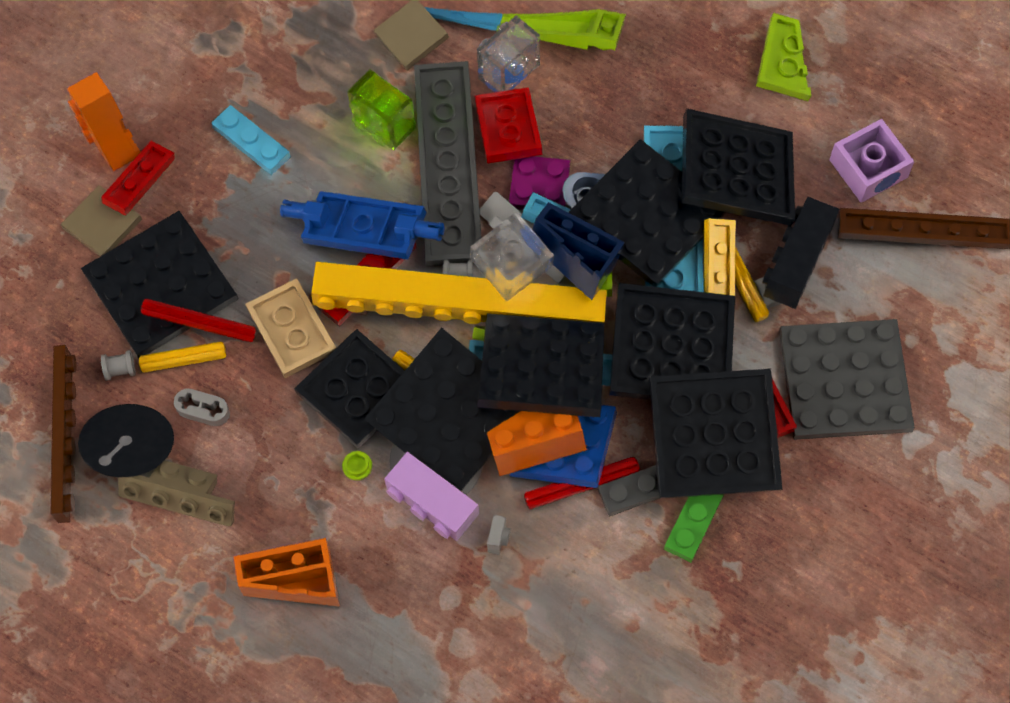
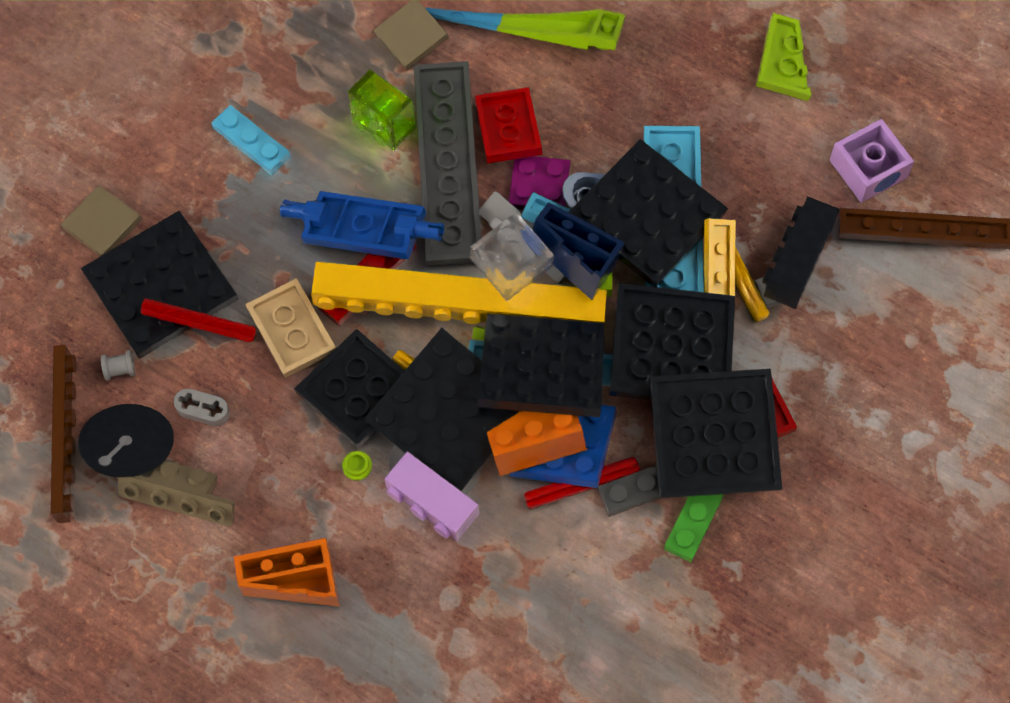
(102, 121): orange wedge -> none
(138, 178): red plate -> none
(182, 357): yellow axle -> none
(459, 269): light grey bush -> none
(498, 535): light grey plate -> none
(508, 55): clear brick -> none
(738, 167): black plate -> none
(846, 379): dark grey plate -> none

